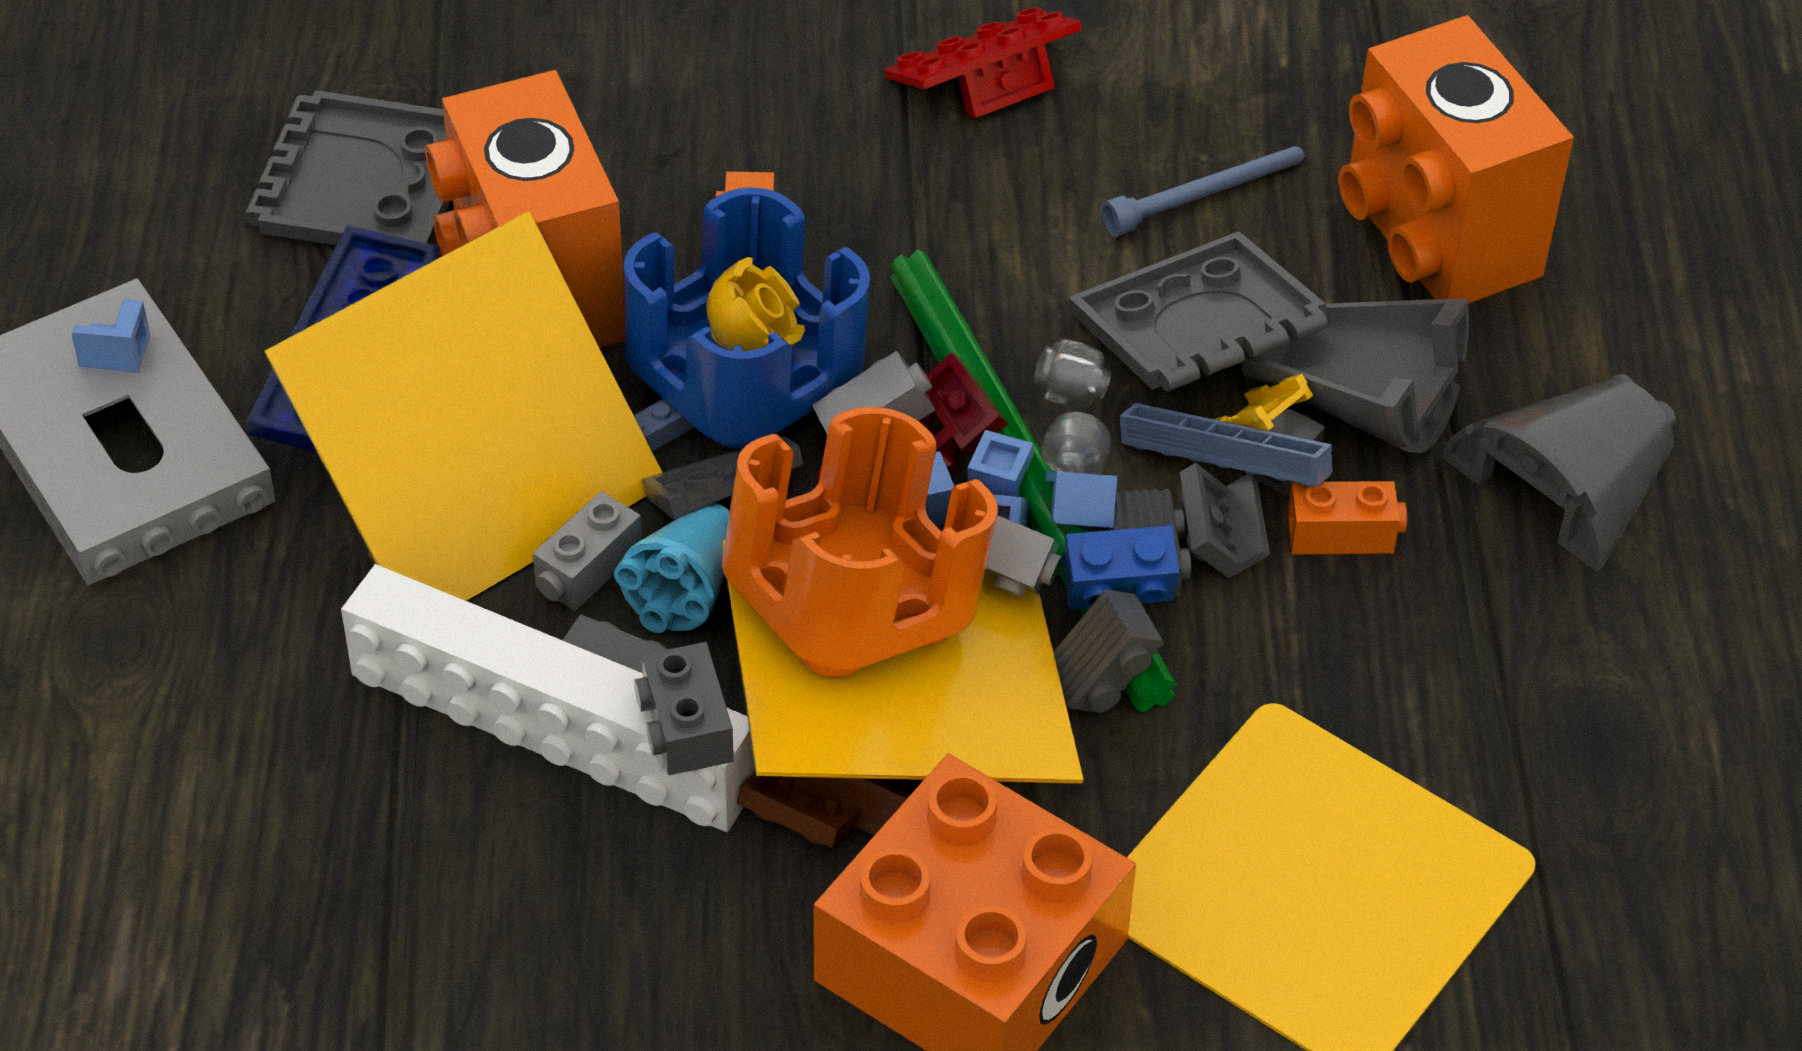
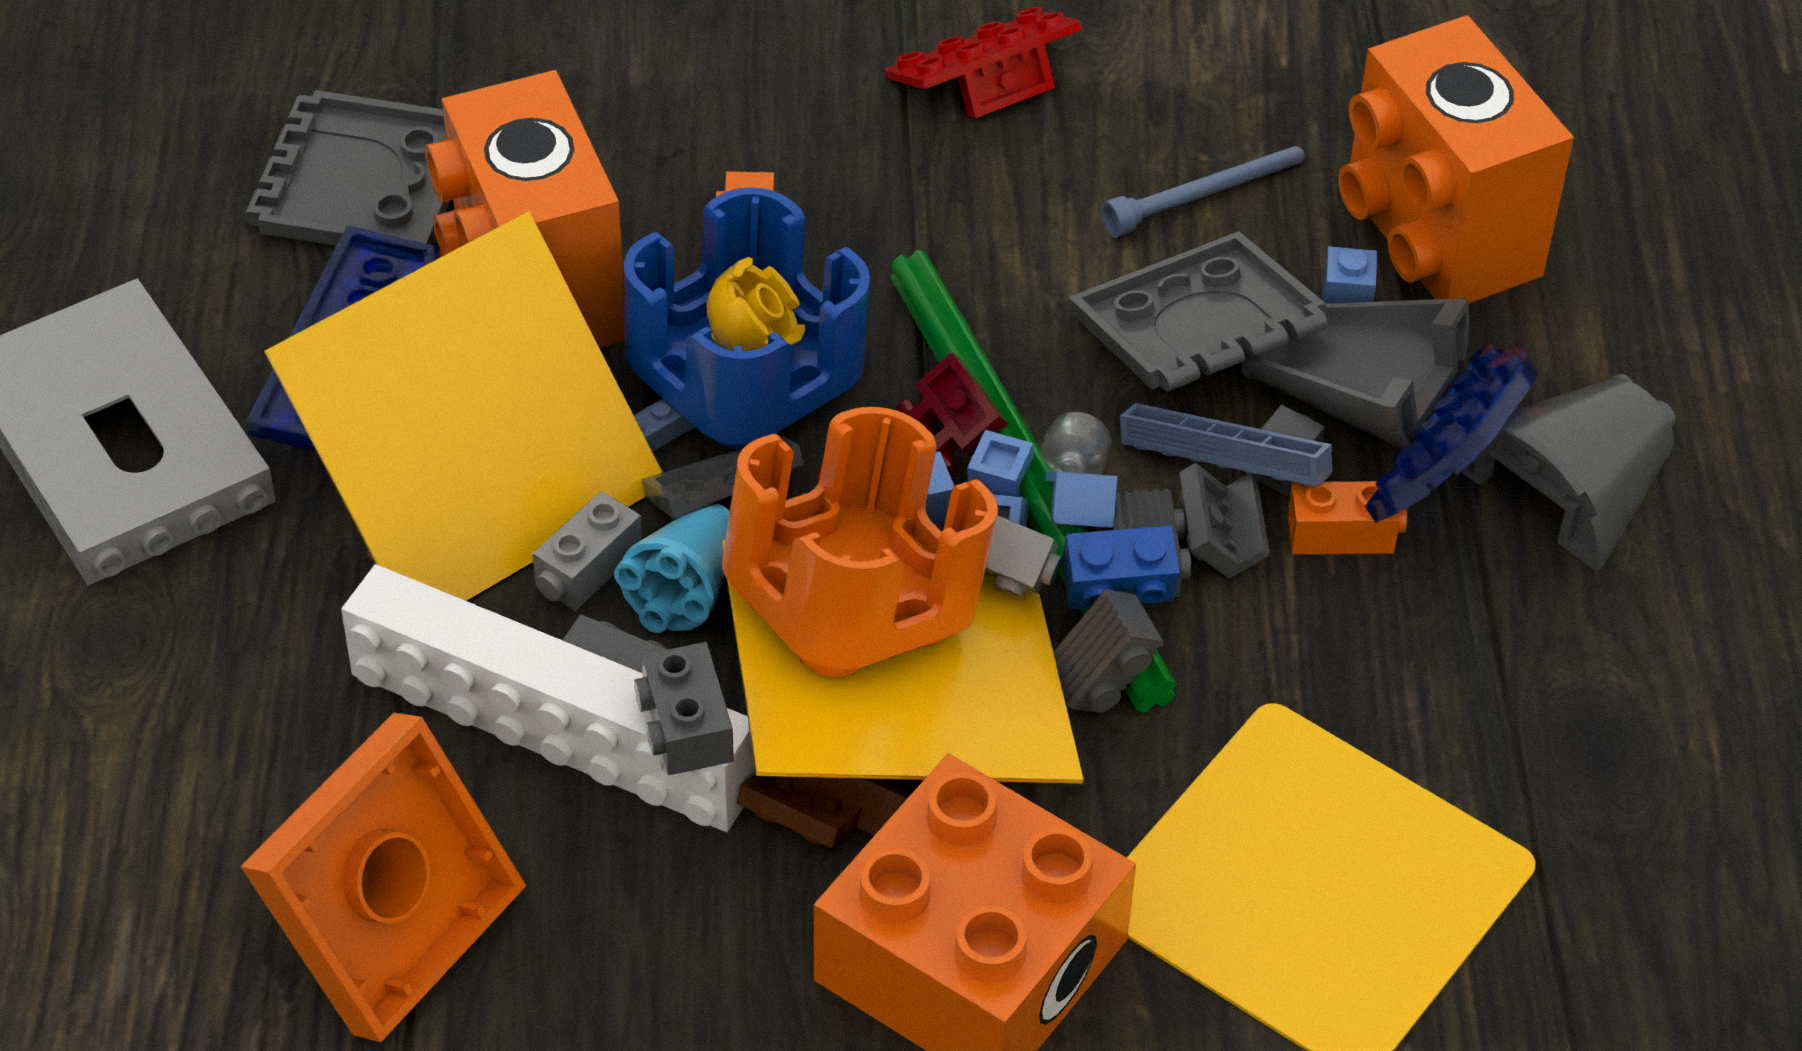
(116, 345): medium blue panel -> none
(384, 876): none -> orange piece
(885, 385): light grey brick -> none
(1071, 374): clear head -> none
(1269, 402): yellow piece -> none
(1349, 275): none -> medium blue brick
(1458, 429): none -> clear blue plate

